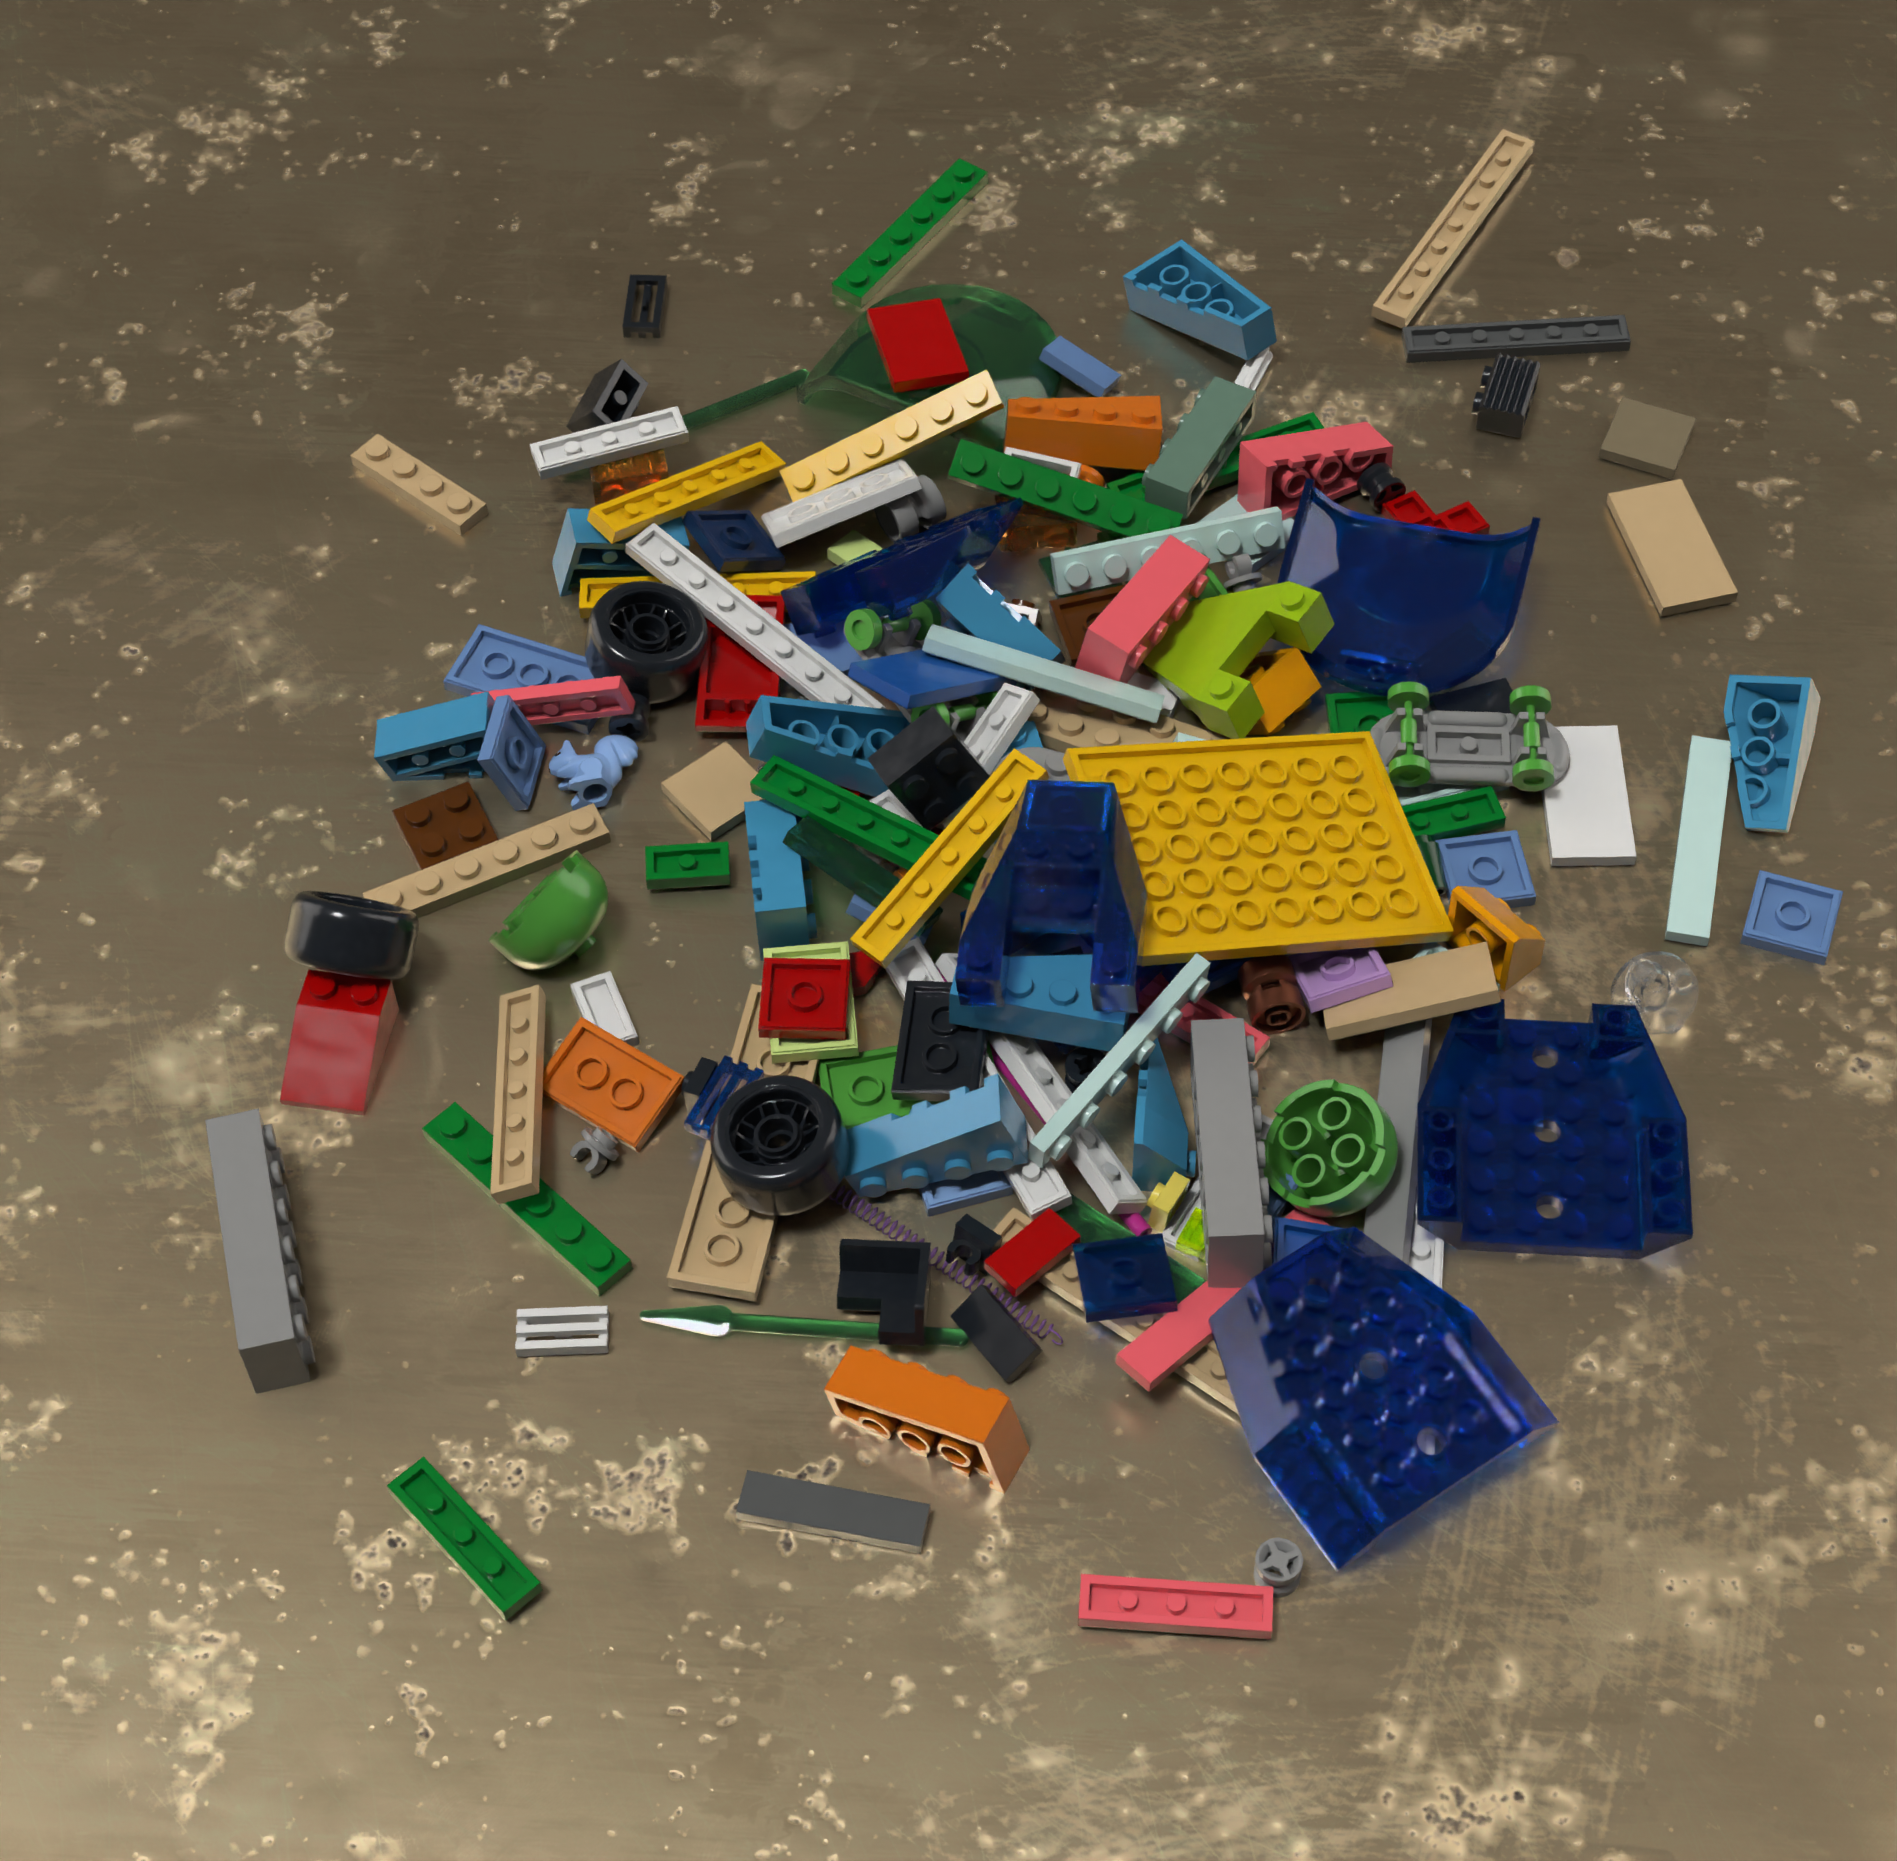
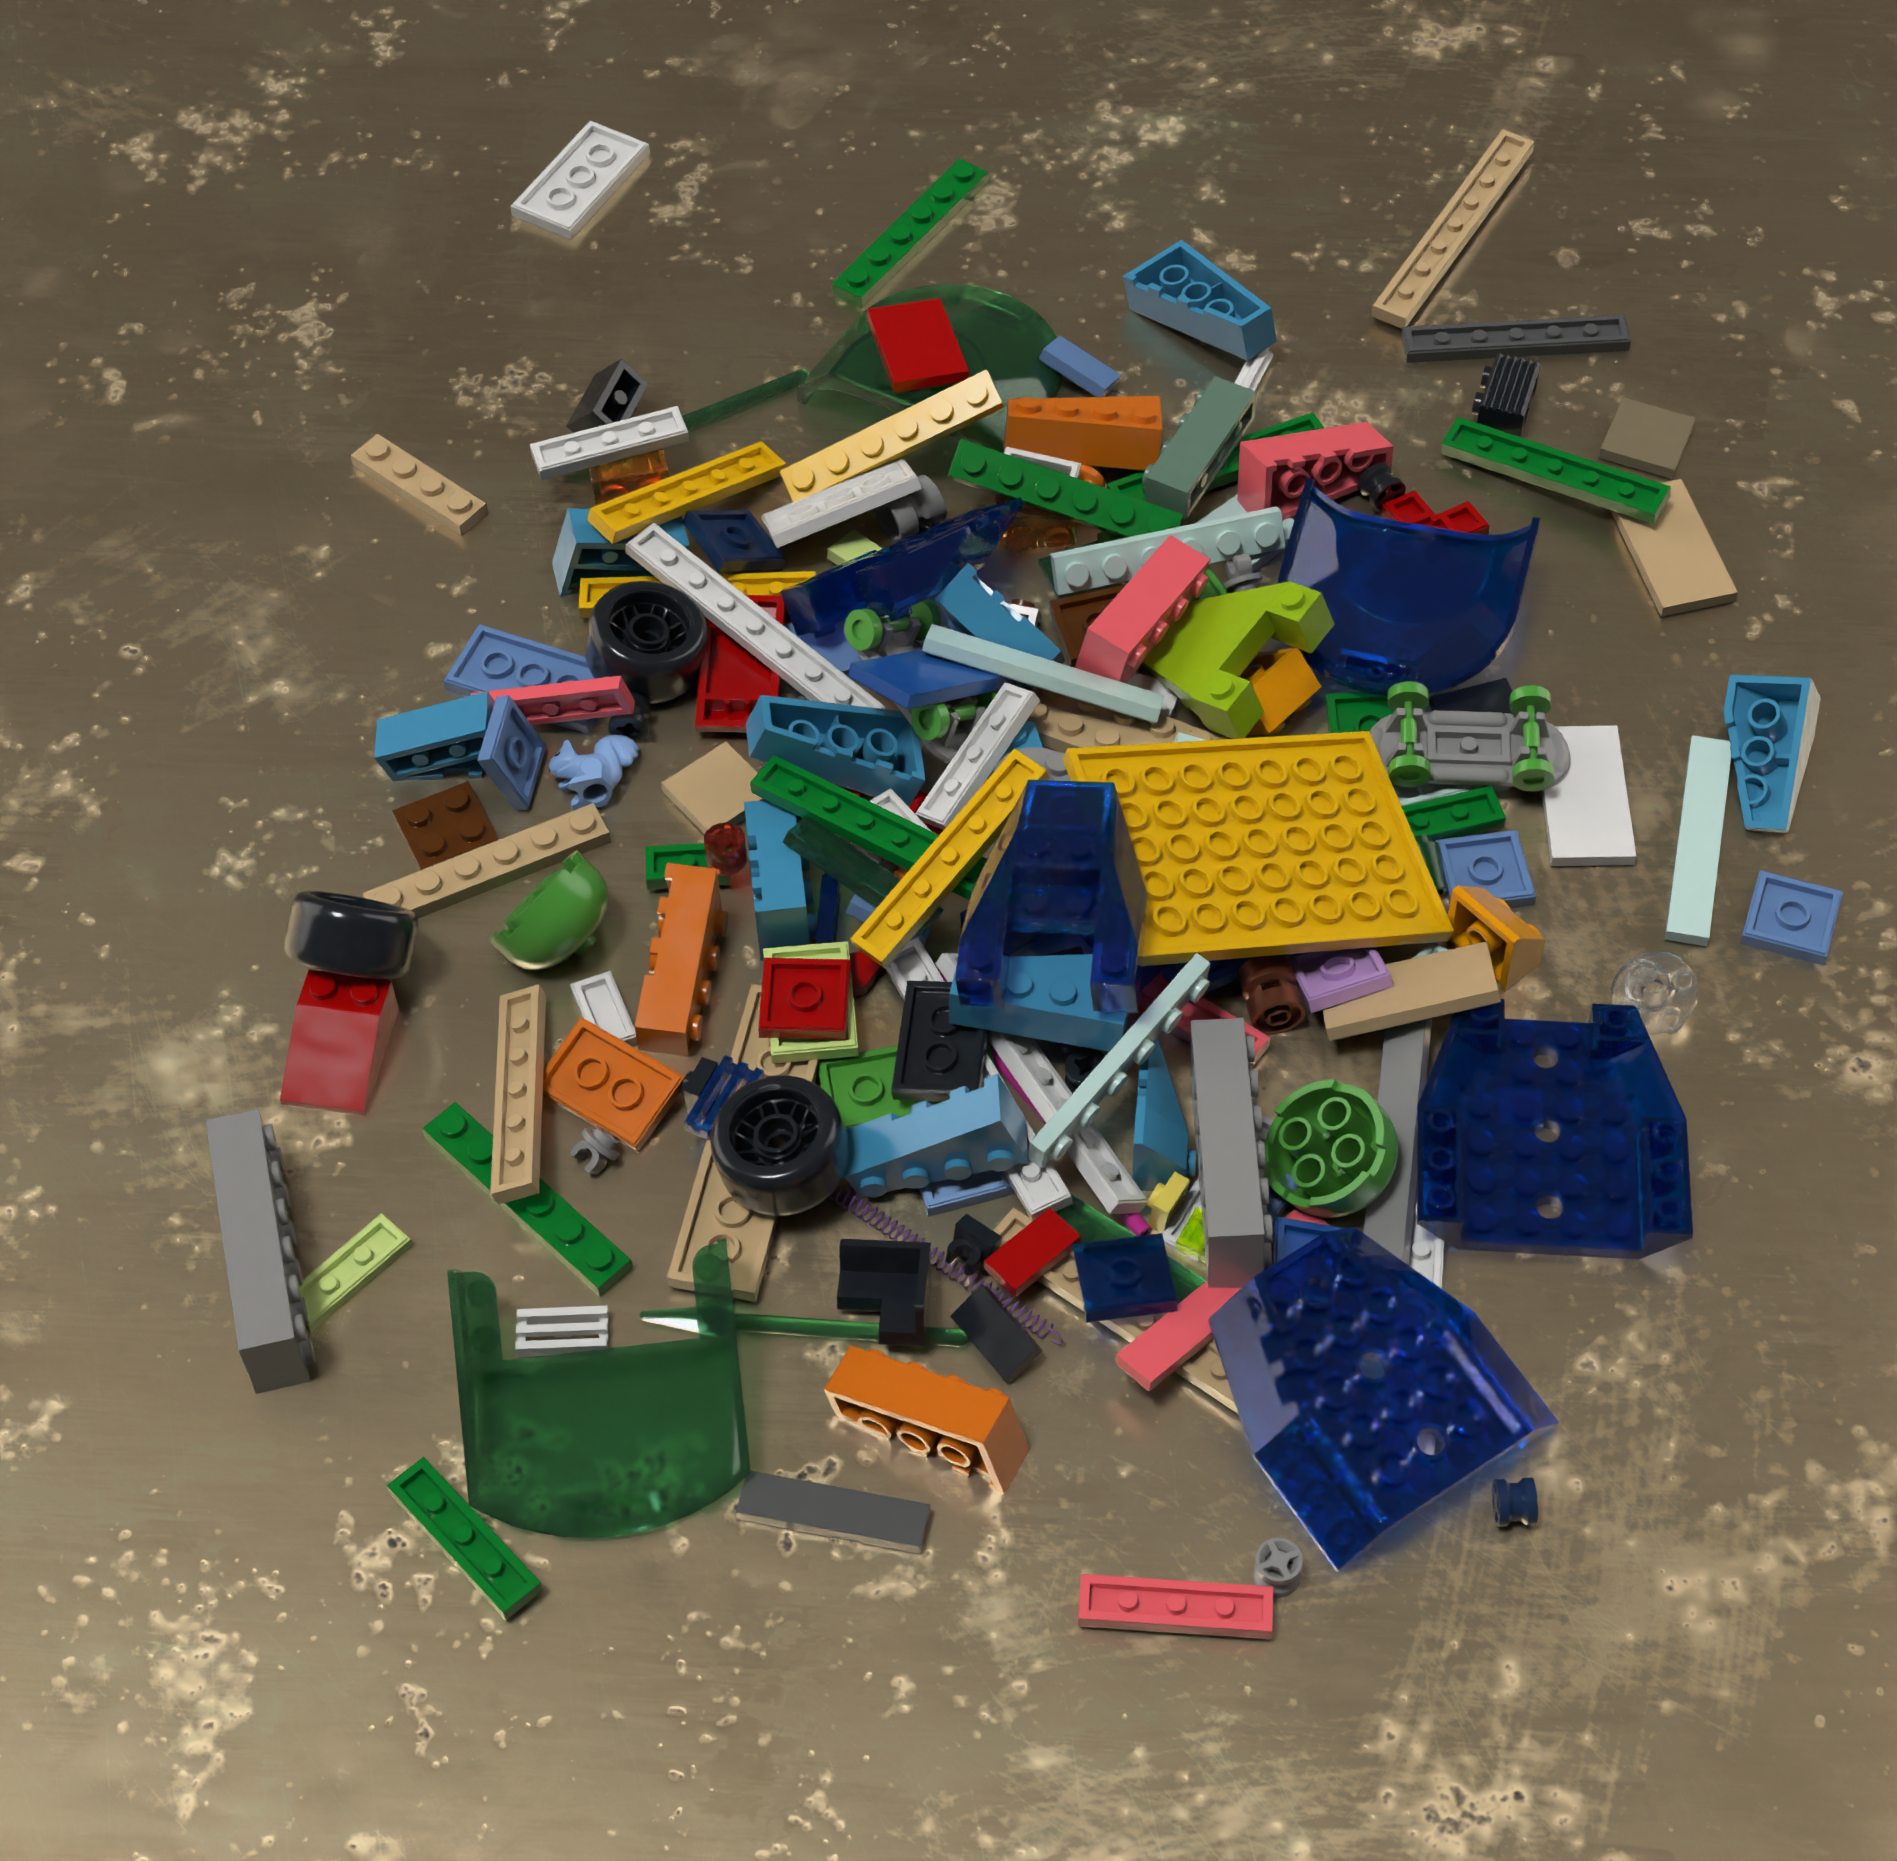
(352, 1268): none -> yellowish green tile
(580, 180): none -> white tile
(607, 1433): none -> clear green windscreen
(643, 326): black tile -> none
(681, 961): none -> orange wedge
(723, 837): none -> clear red wheel
(828, 910): none -> clear blue tile
(929, 769): black brick -> none
(1514, 1502): none -> dark blue wheel
(1556, 470): none -> green plate

